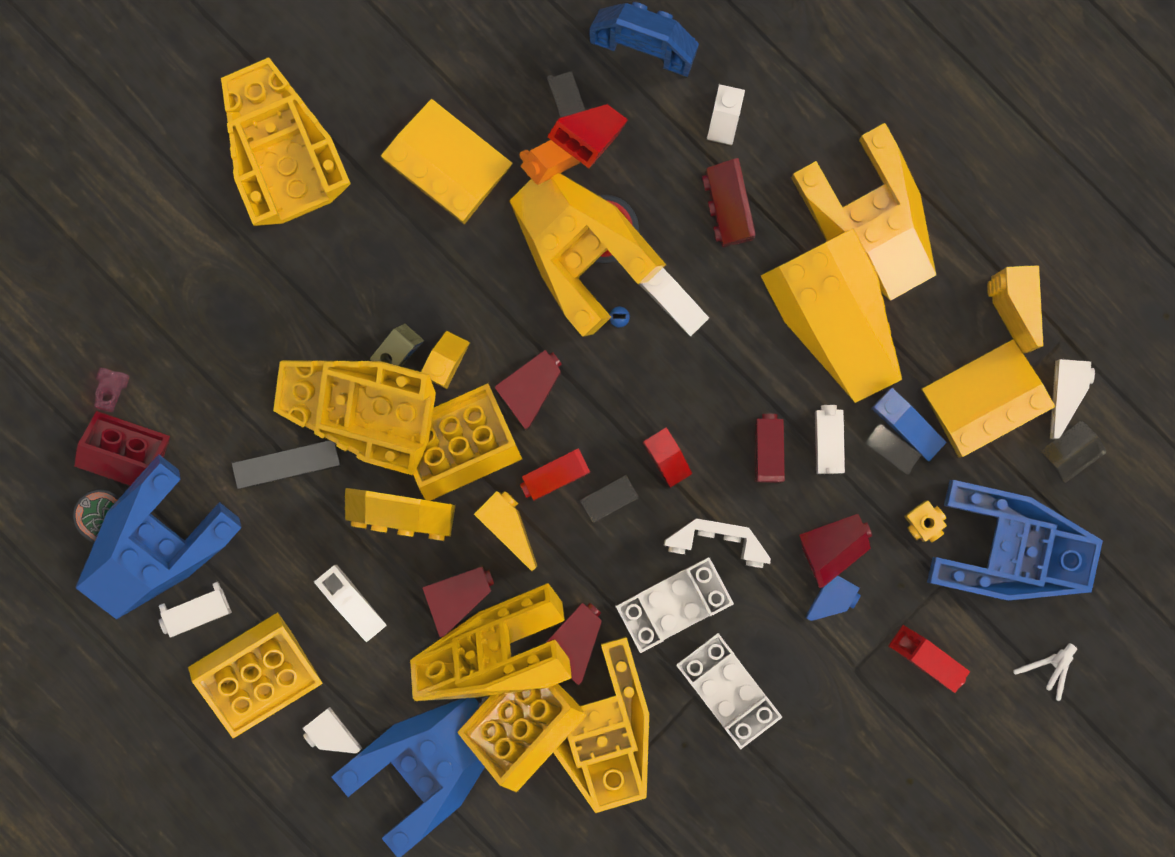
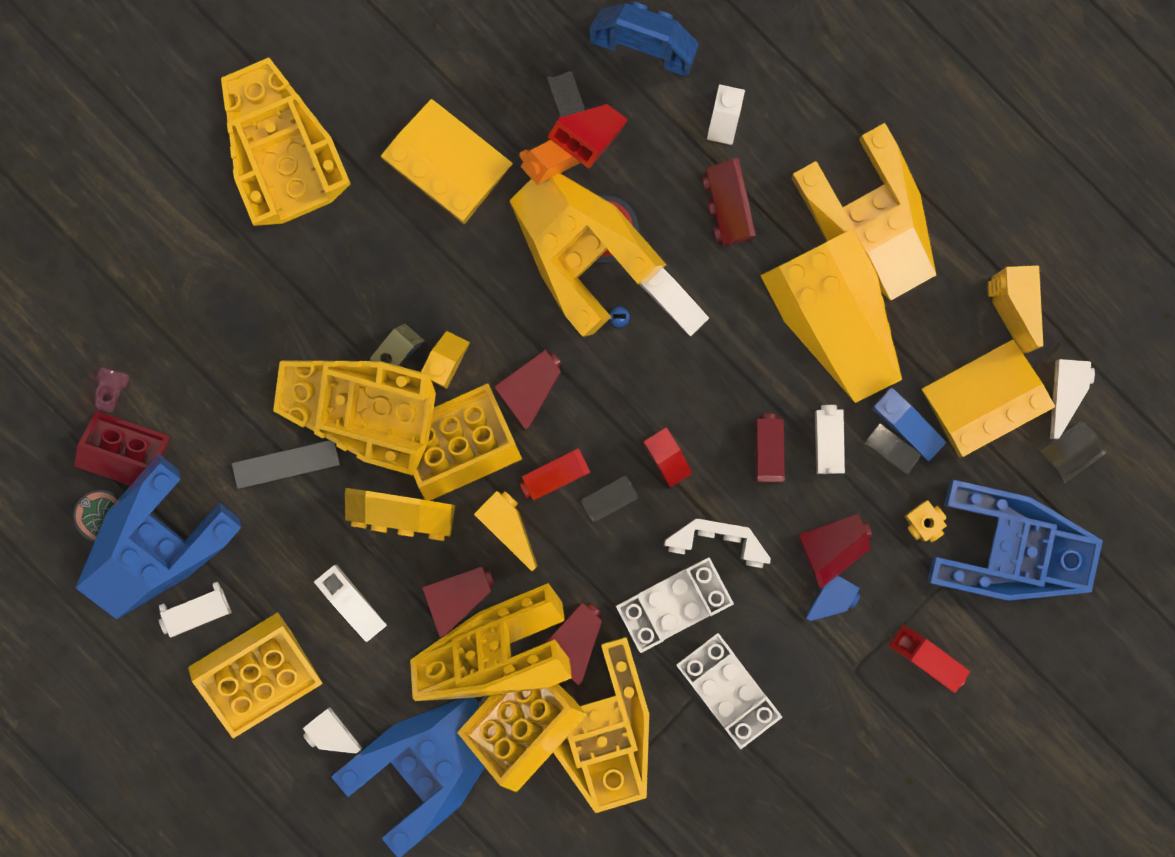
(1060, 662): white plant -> none

